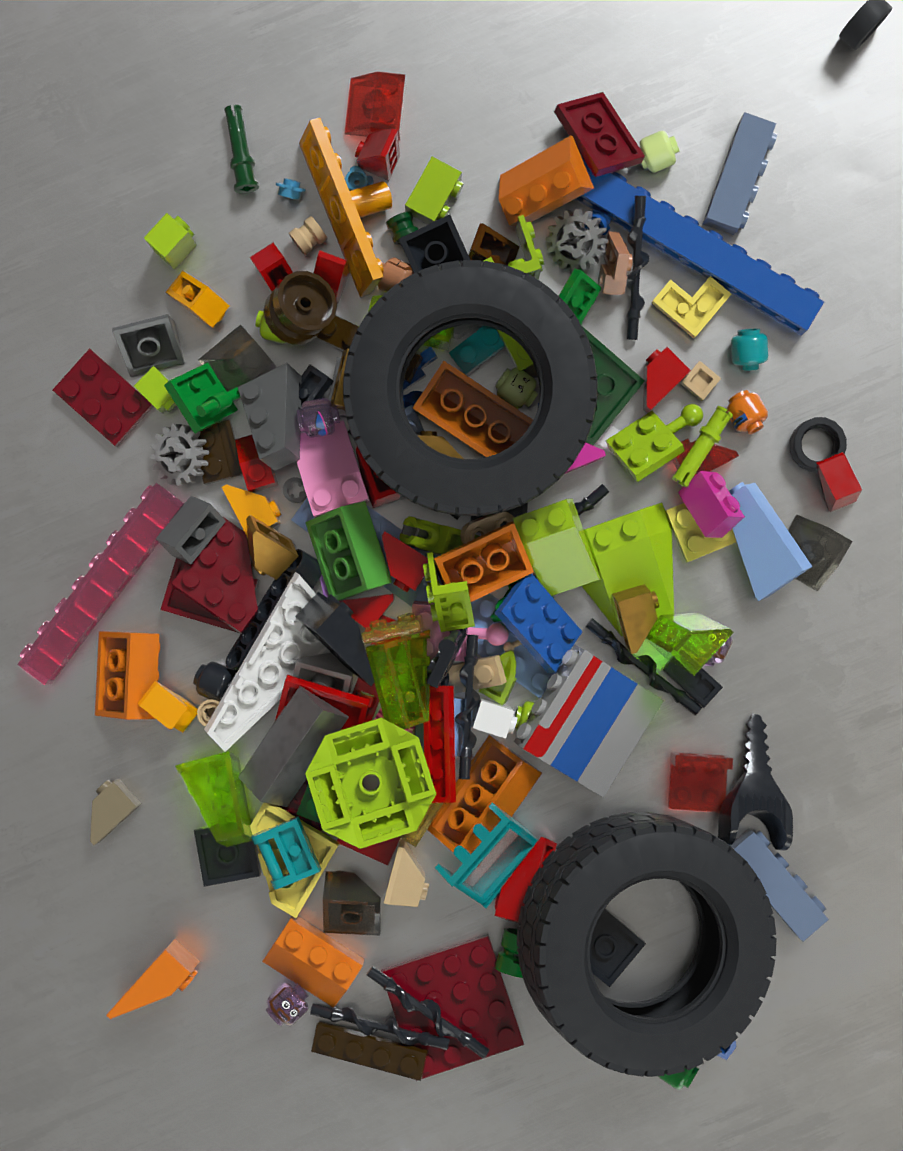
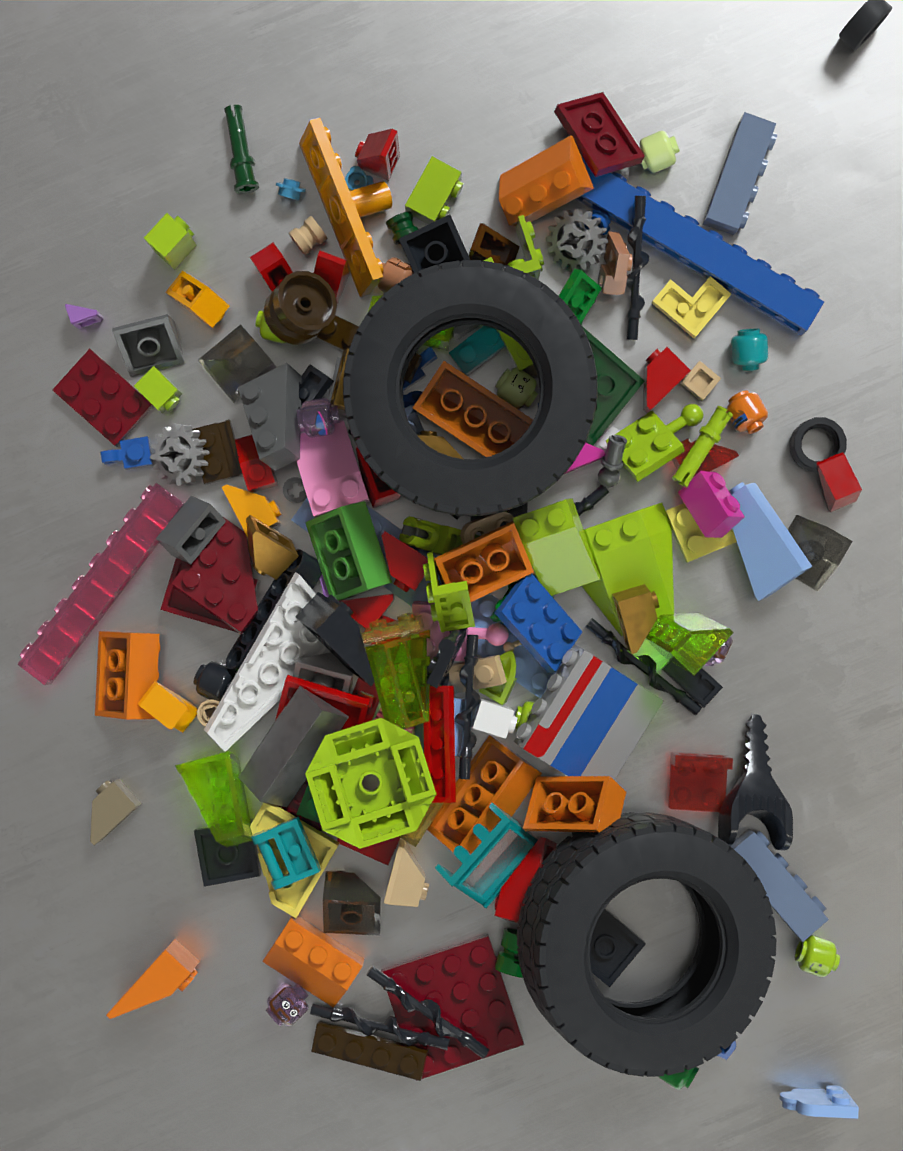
(83, 317): none -> medium lavender slope
(133, 453): none -> blue plate
(202, 397): green plate -> none
(375, 103): clear red slope -> none
(574, 804): none -> orange slope
(612, 462): none -> dark grey pin
(817, 956): none -> lime head
(826, 1102): none -> light blue plate

